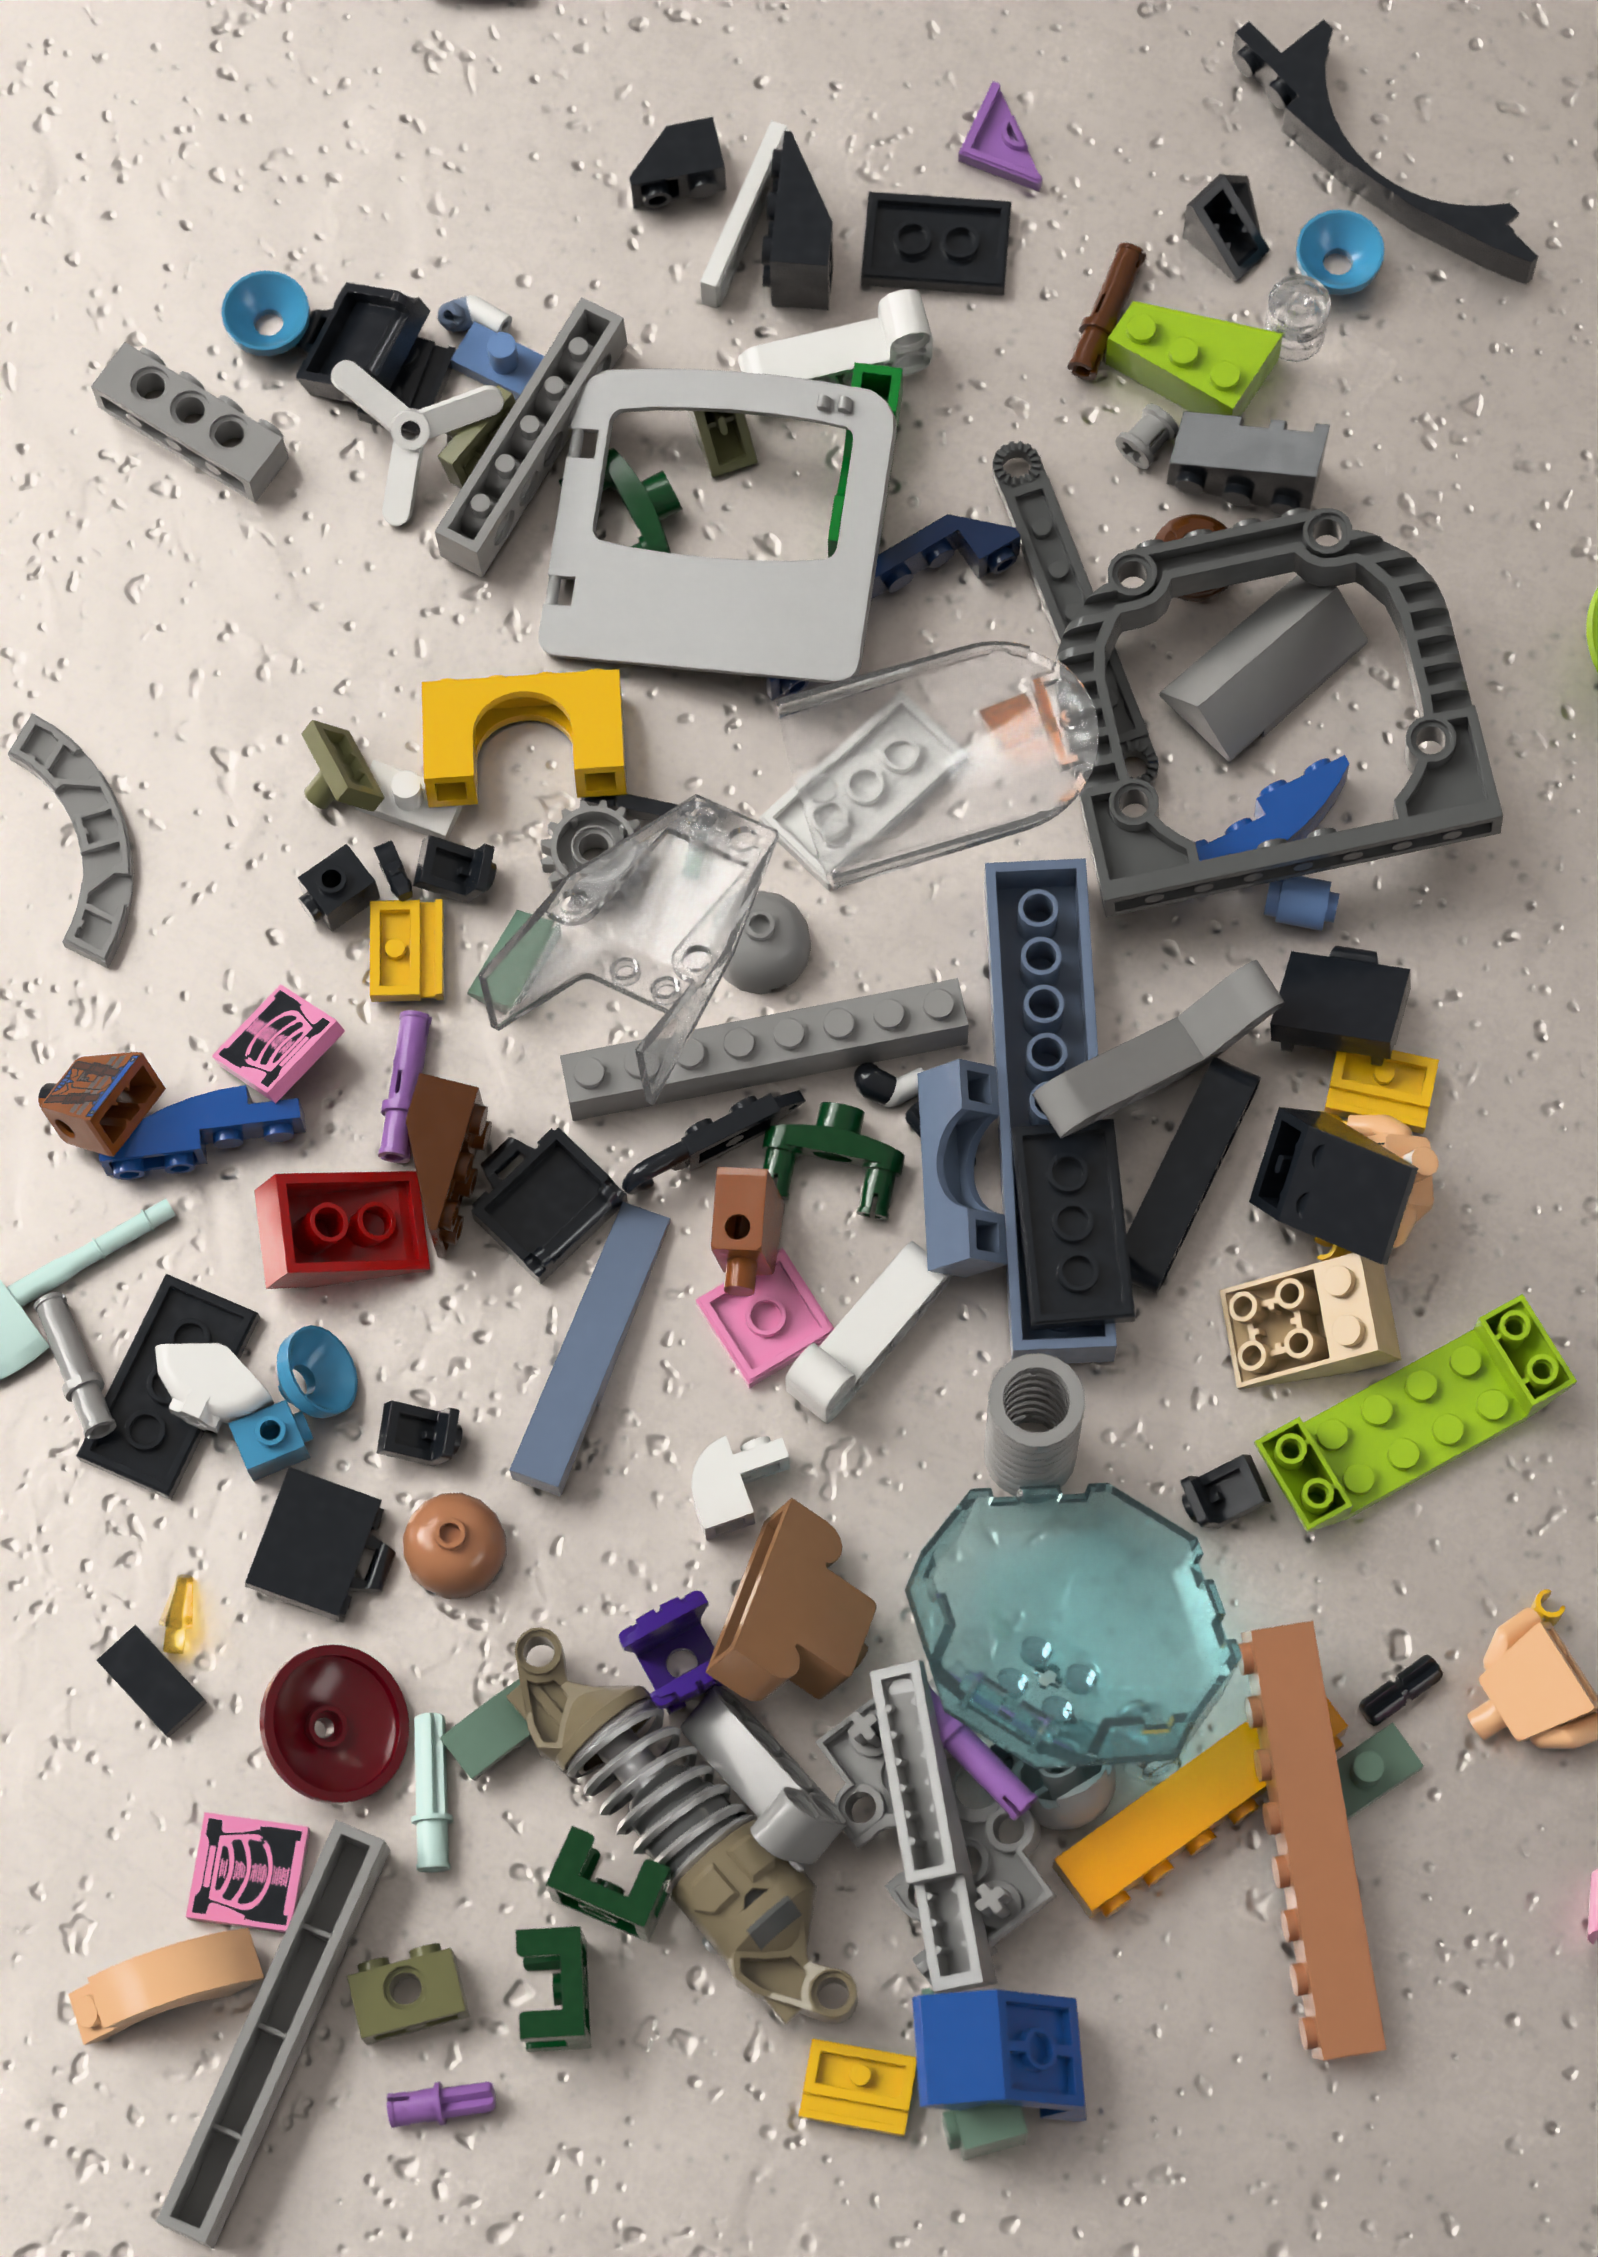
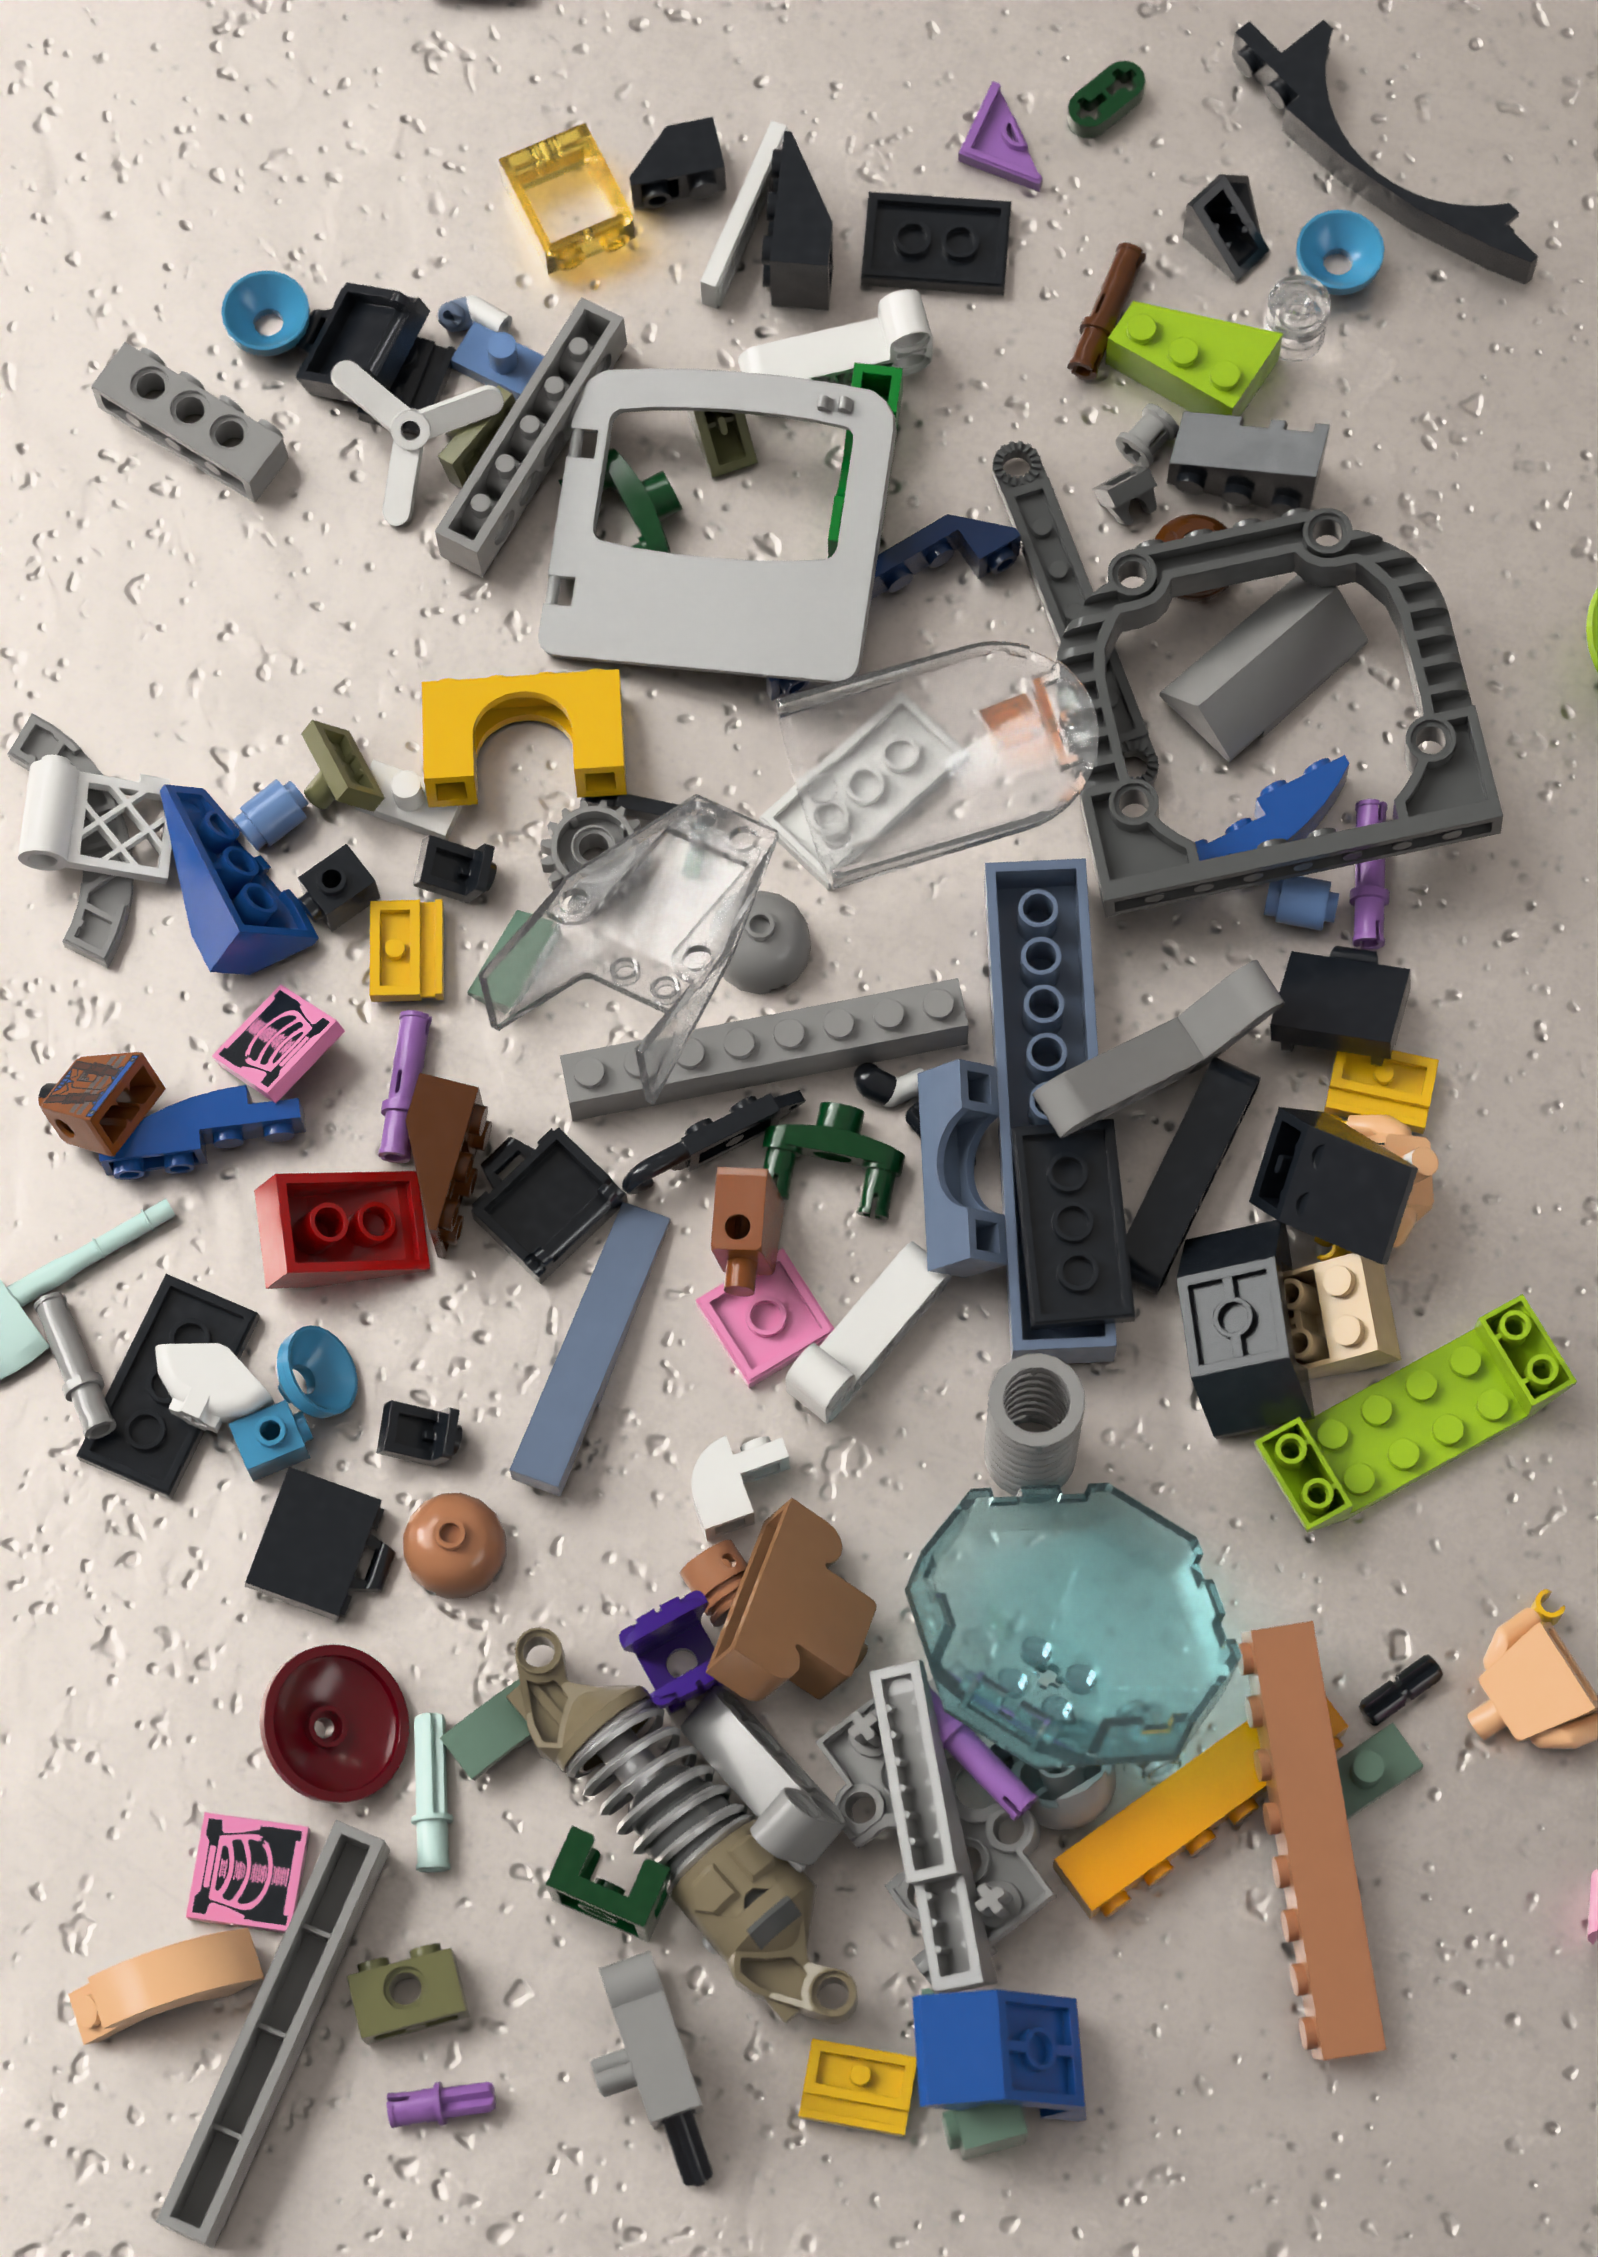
(57, 813): none -> white piece
(151, 1681): black tile -> none
(178, 1614): clear yellow bar -> none
(228, 898): none -> blue wedge
(271, 814): none -> medium blue brick
(394, 870): black piece -> none
(548, 161): none -> clear yellow window
(565, 1951): dark green panel -> none
(653, 2062): none -> light grey piece
(718, 1576): none -> nougat piece
(1099, 92): none -> dark green beam
(1131, 484): none -> dark grey tile
(1224, 1493): black bracket -> none
(1242, 1330): none -> black slope
(1369, 893): none -> medium lavender pin

